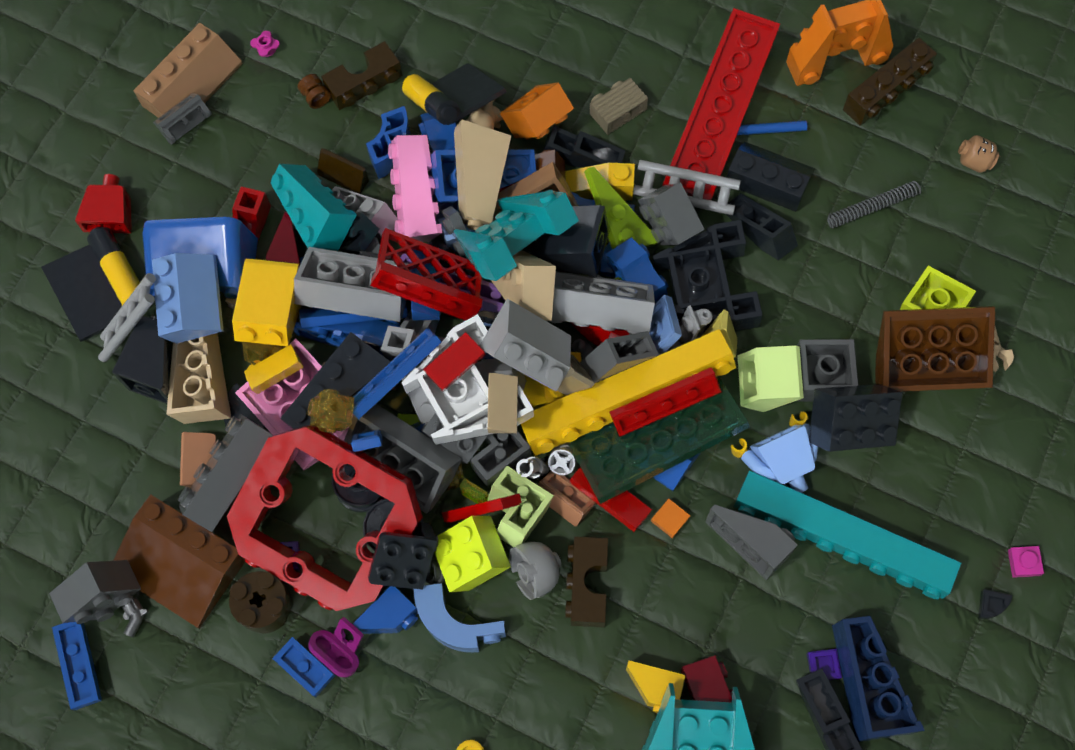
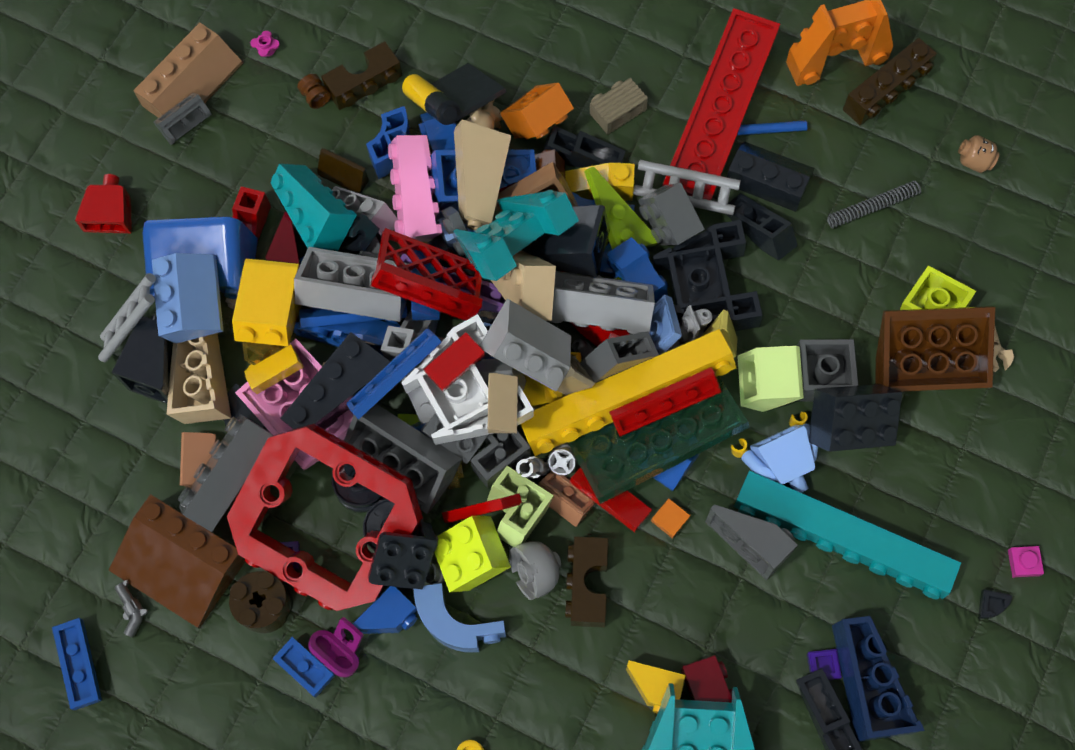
(92, 282): black door -> none
(95, 591): dark grey brick -> none
(331, 411): clear yellow brick -> none
(366, 440): blue tile -> none
(473, 492): clear neon green tile -> none

